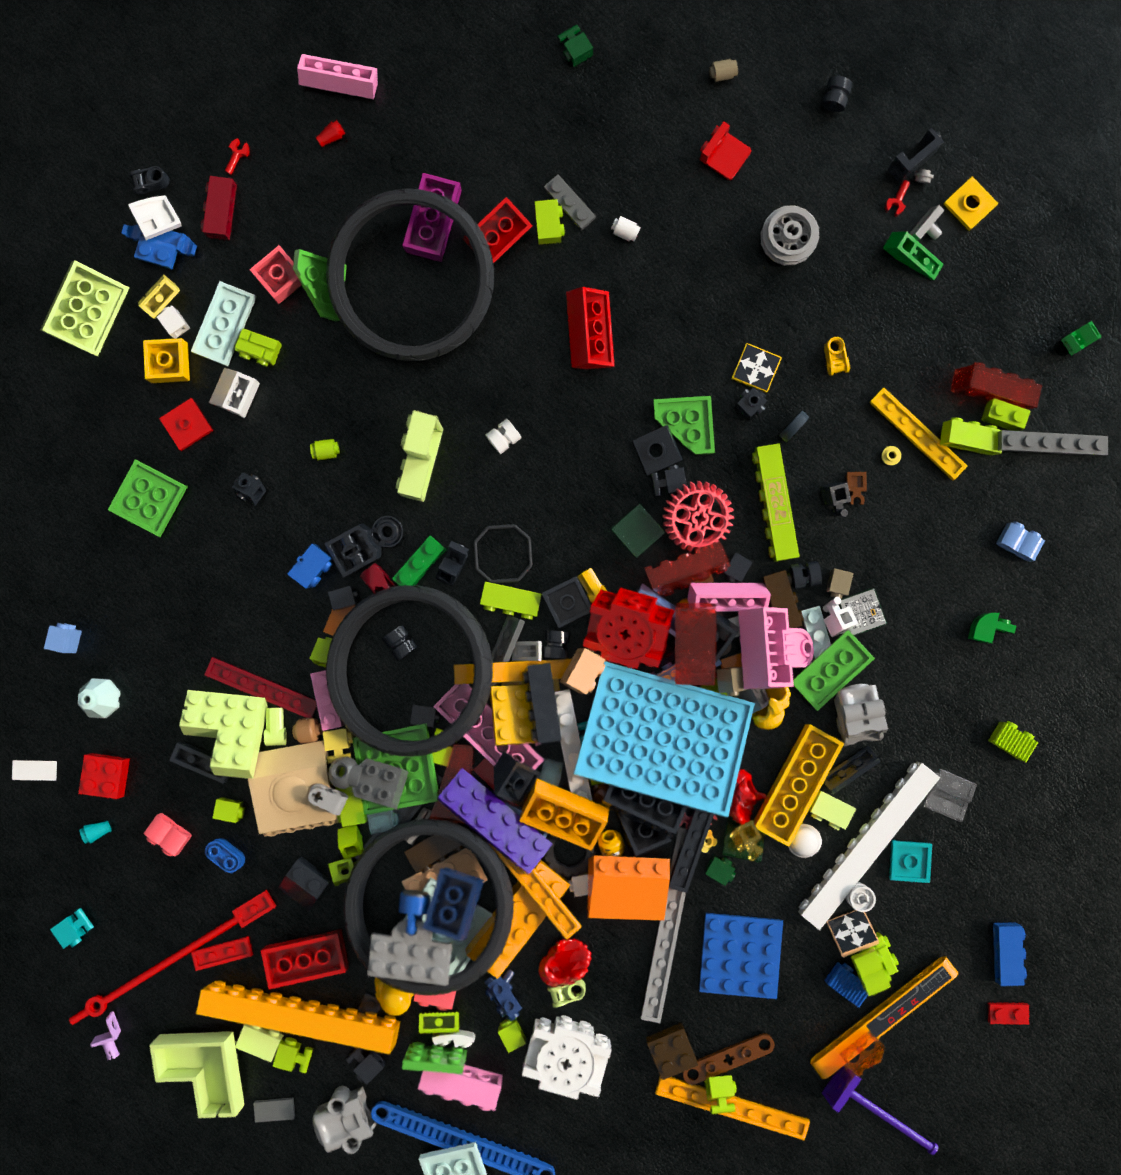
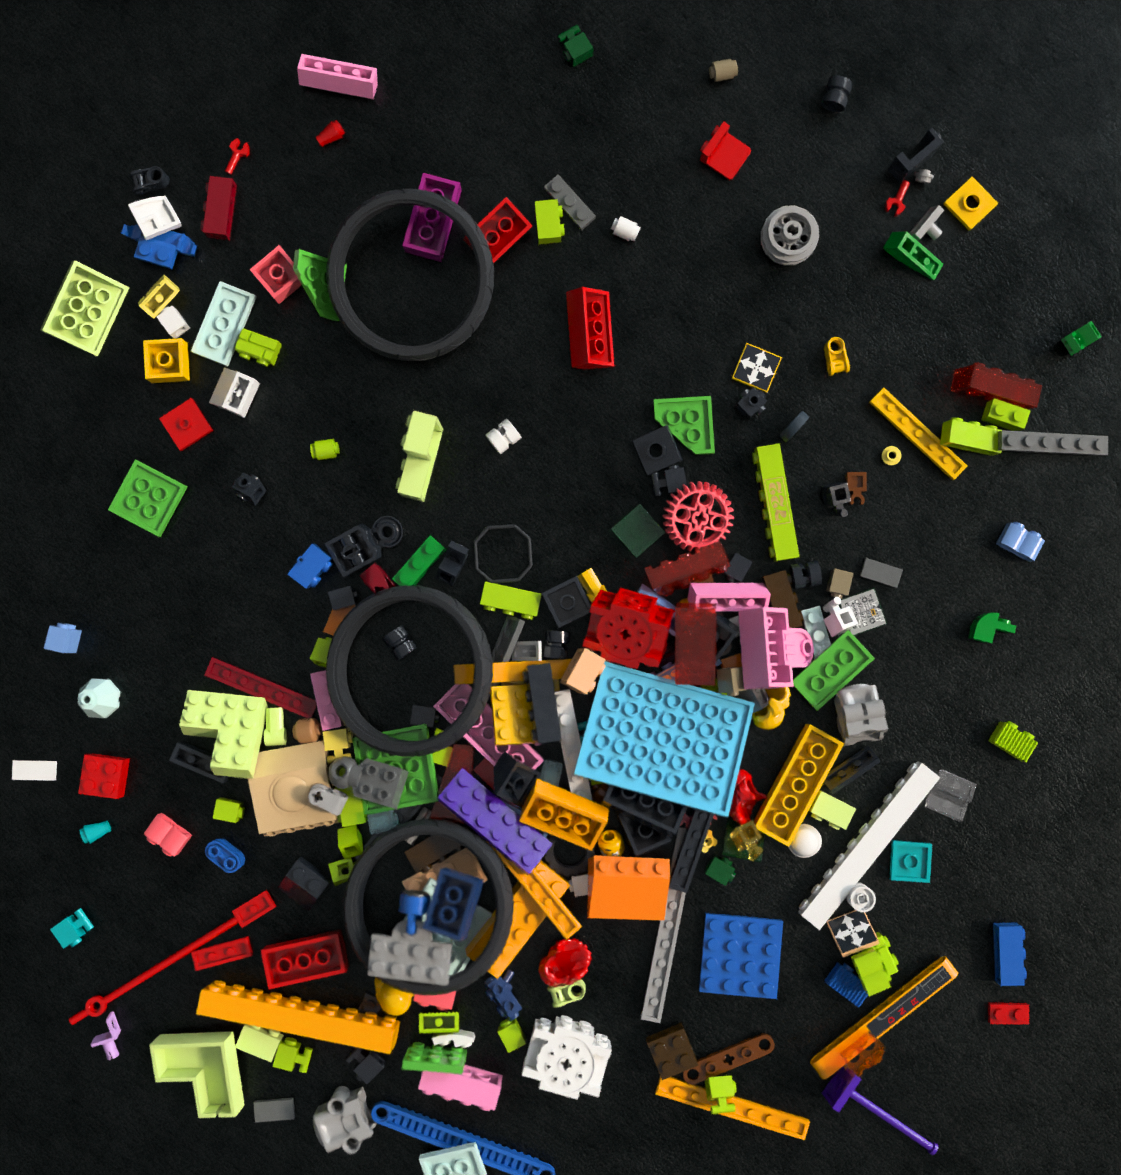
(881, 573): none -> dark grey tile

